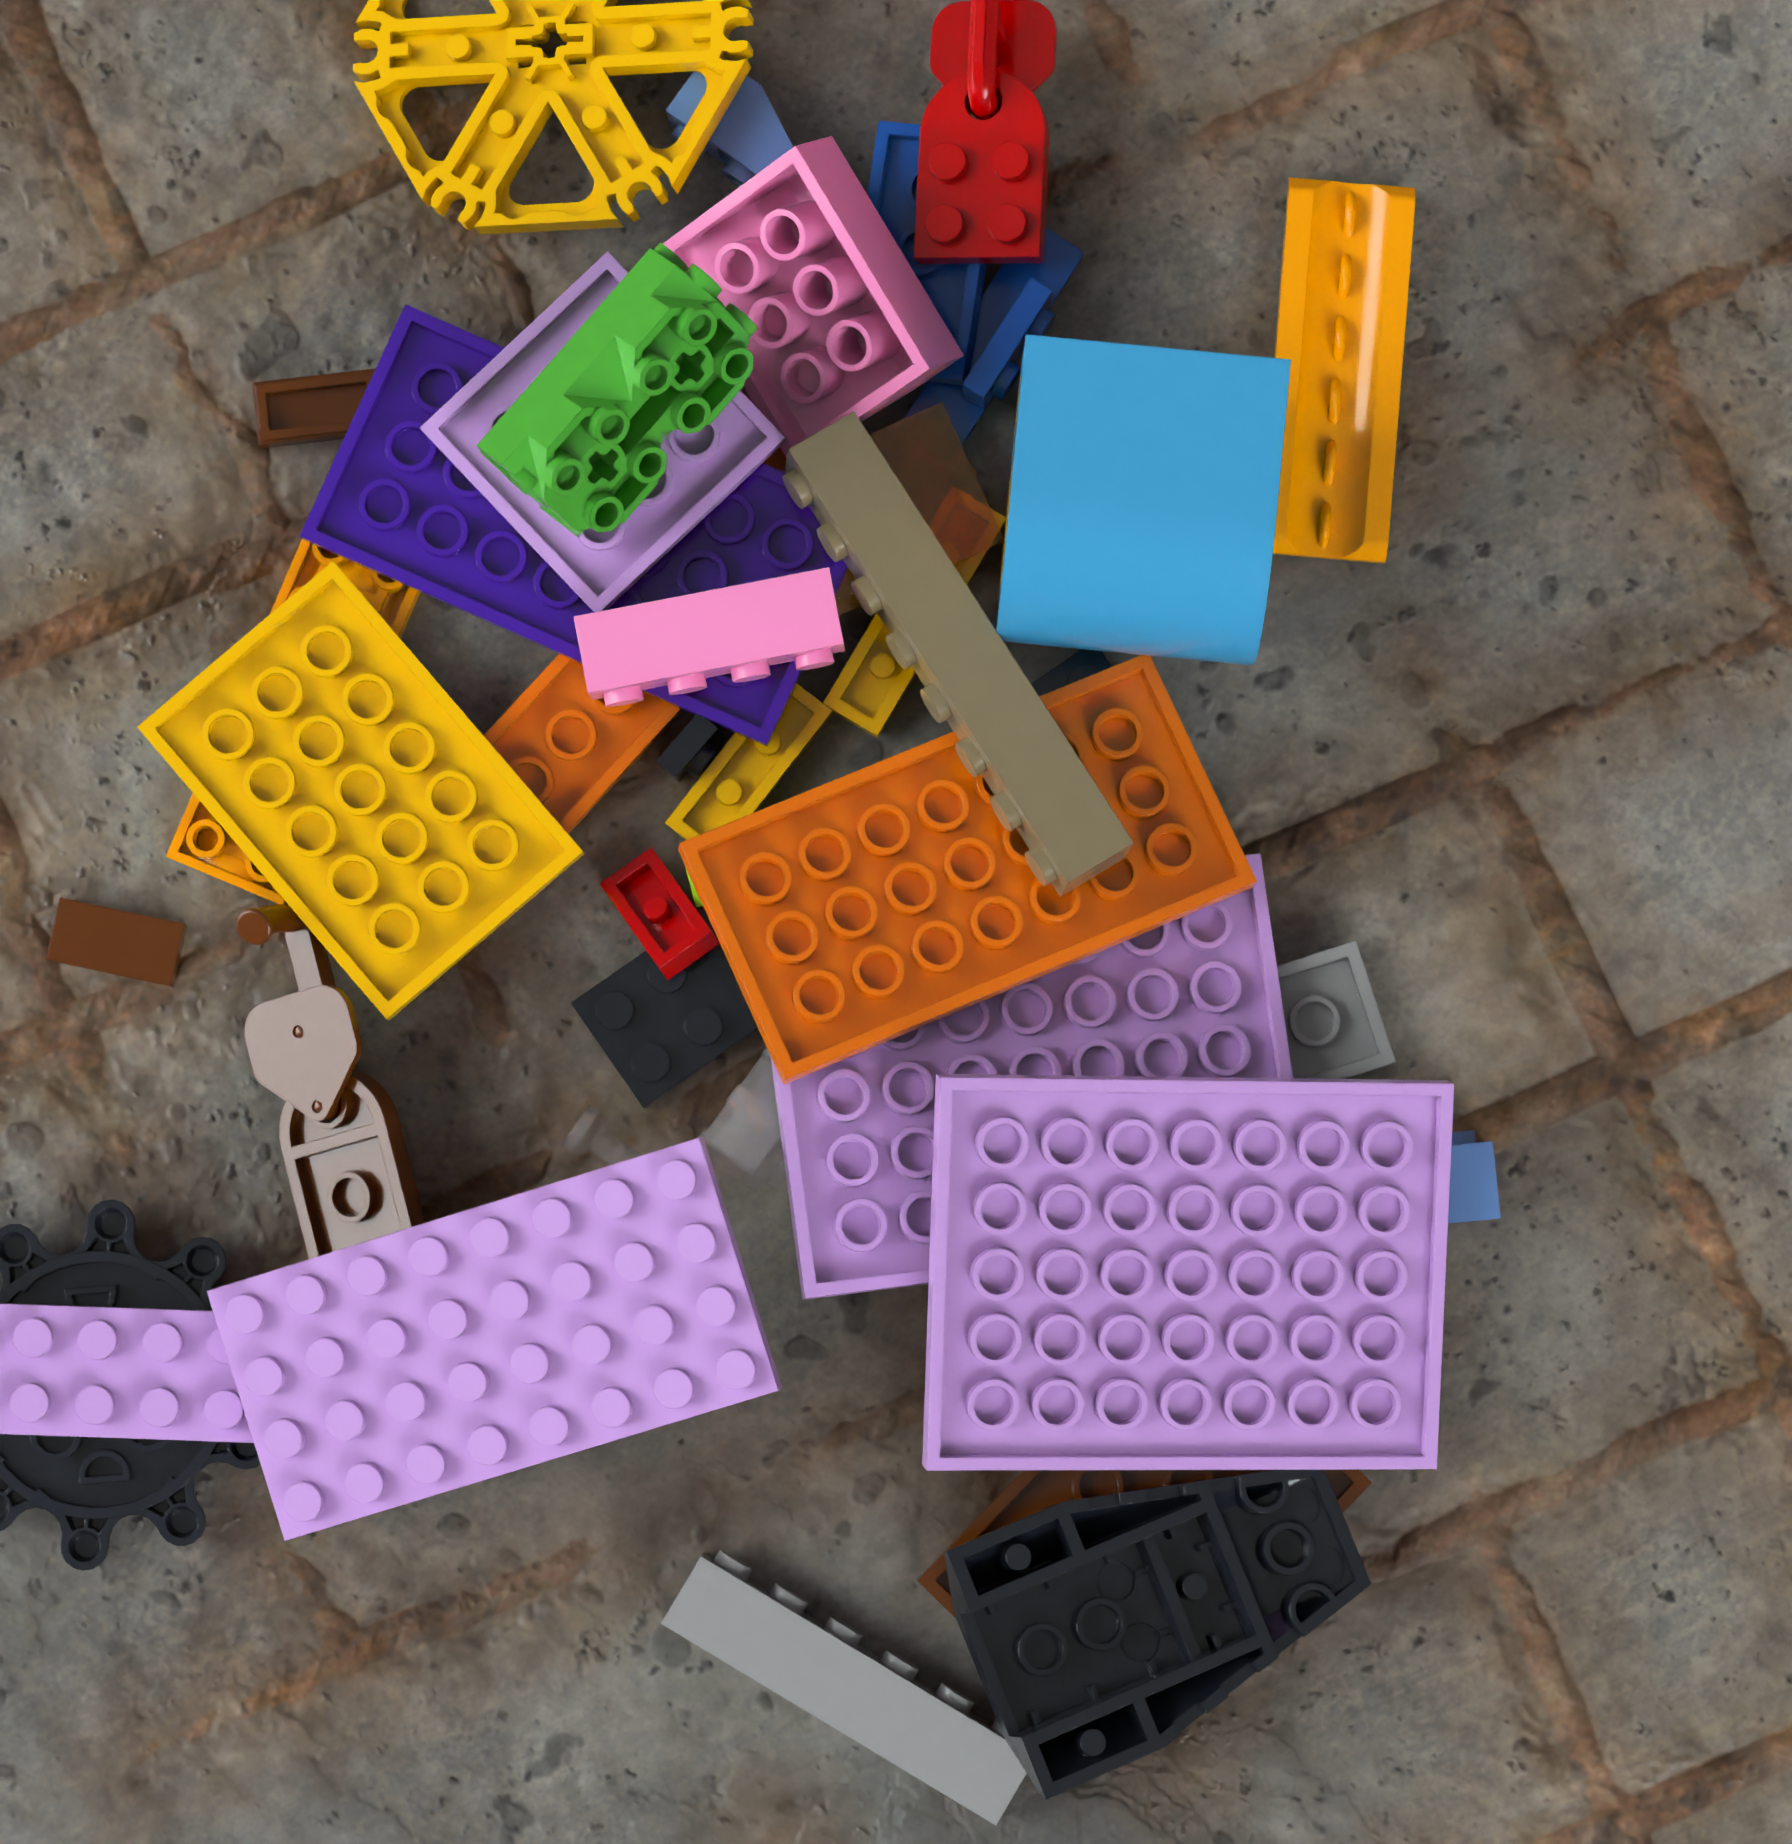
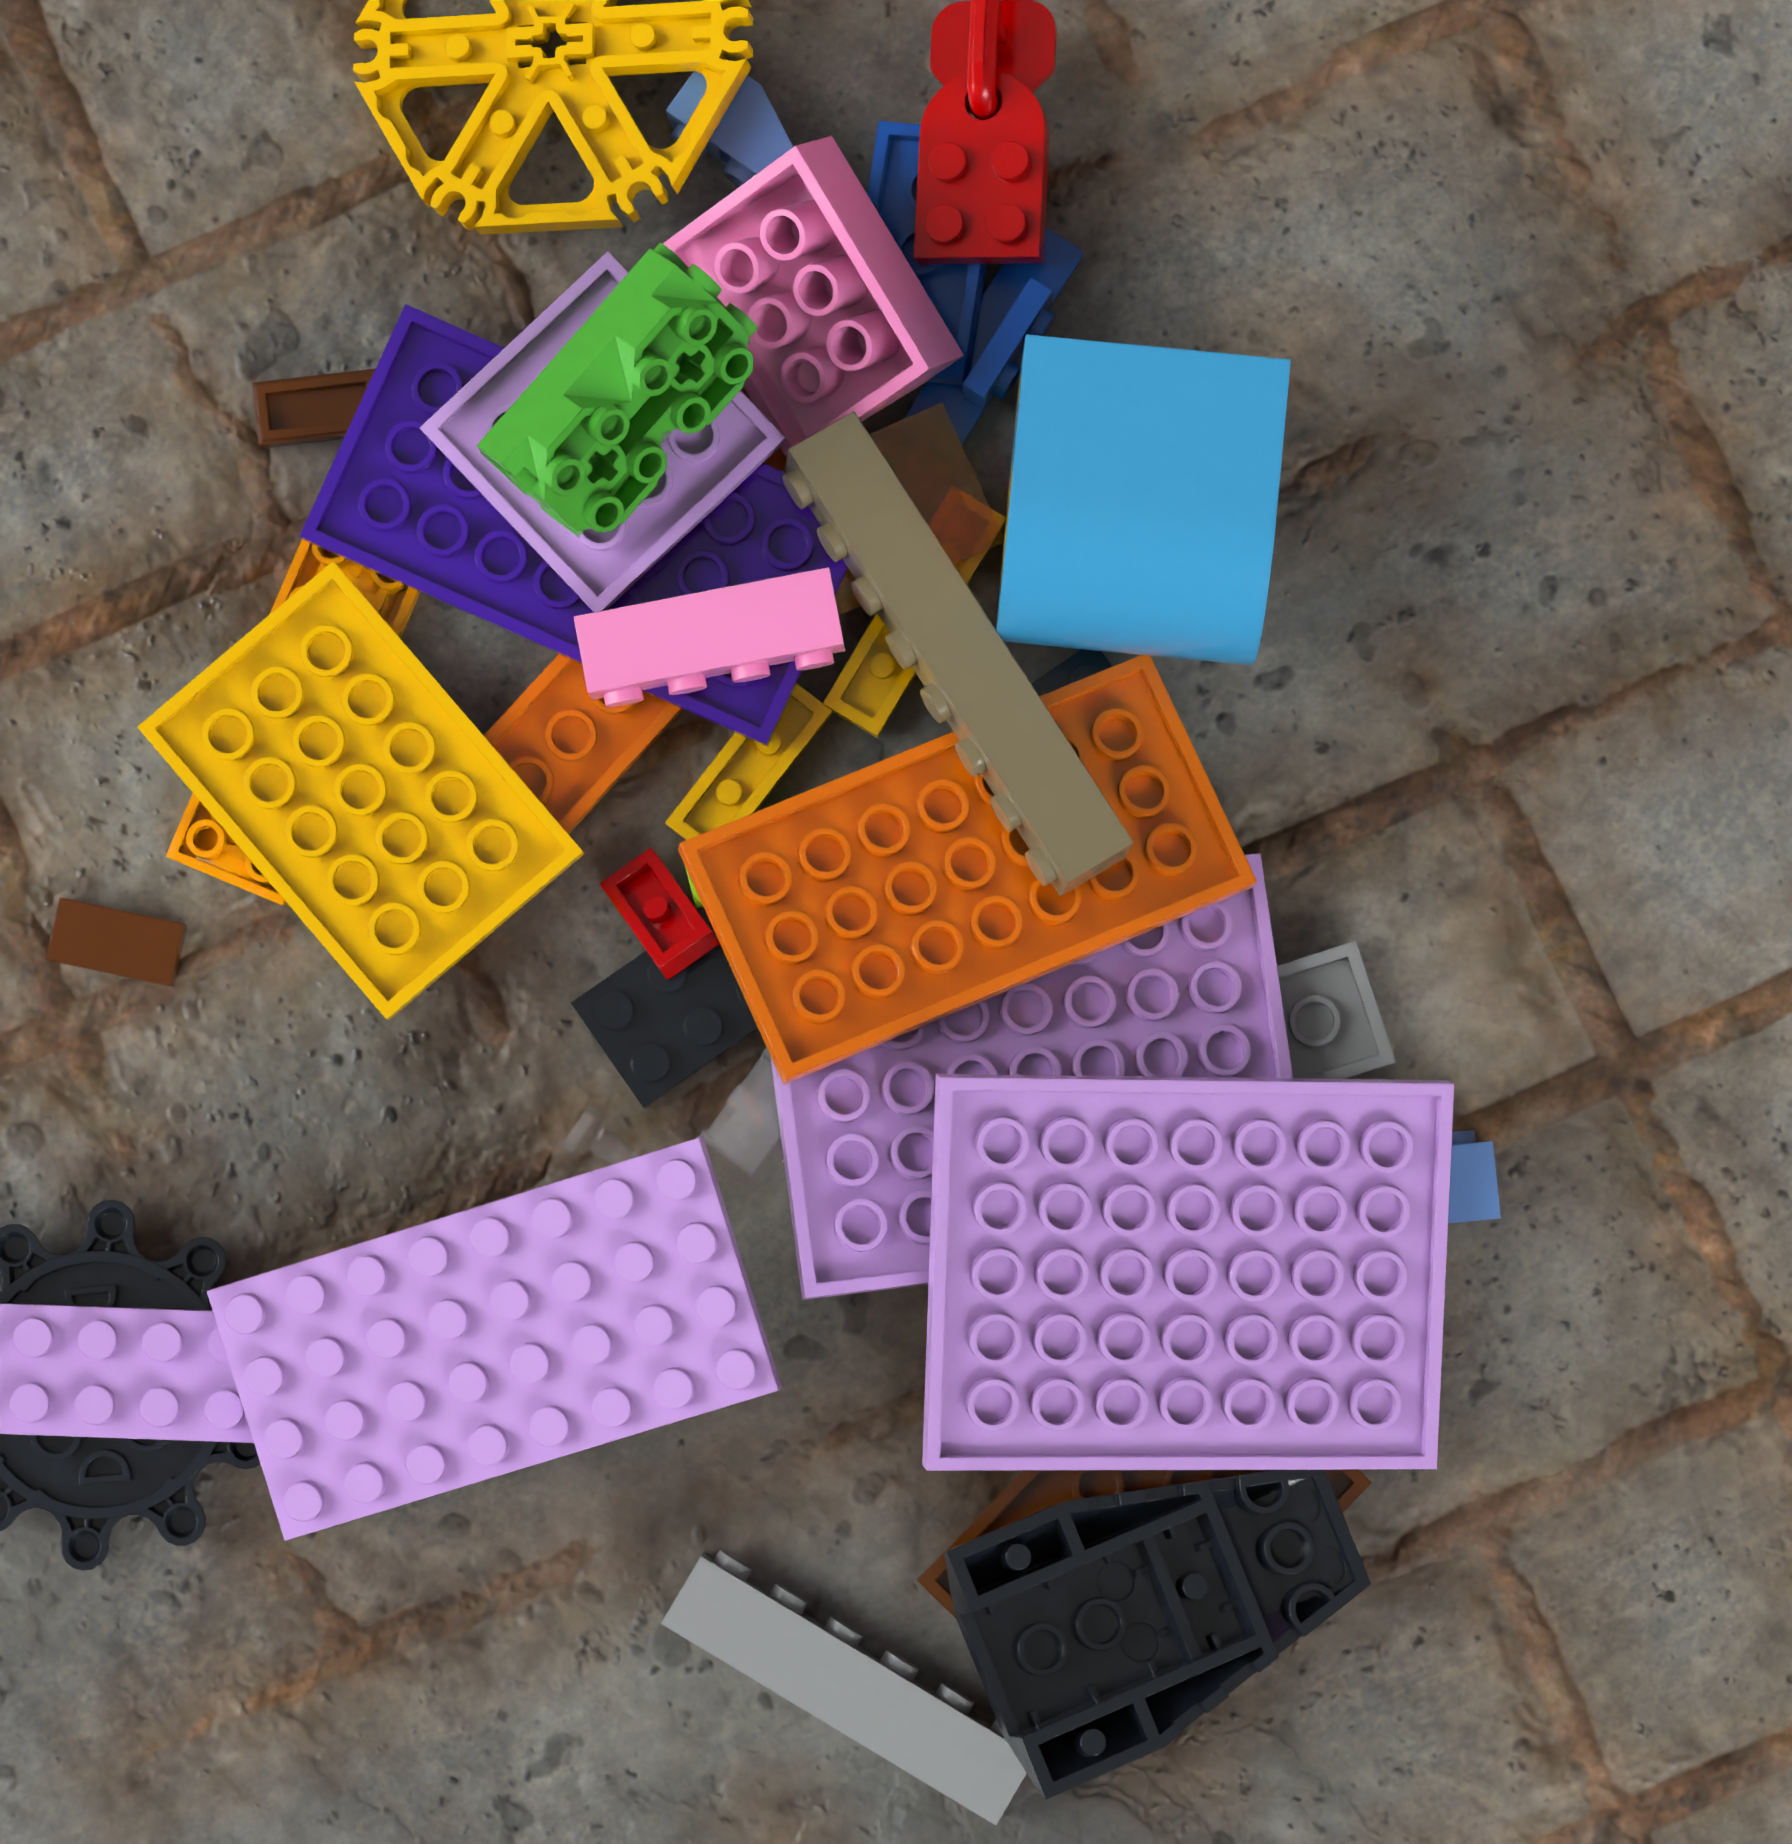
(343, 1172): plate -> none
(691, 750): black plate -> none
(1345, 342): light orange plate -> none

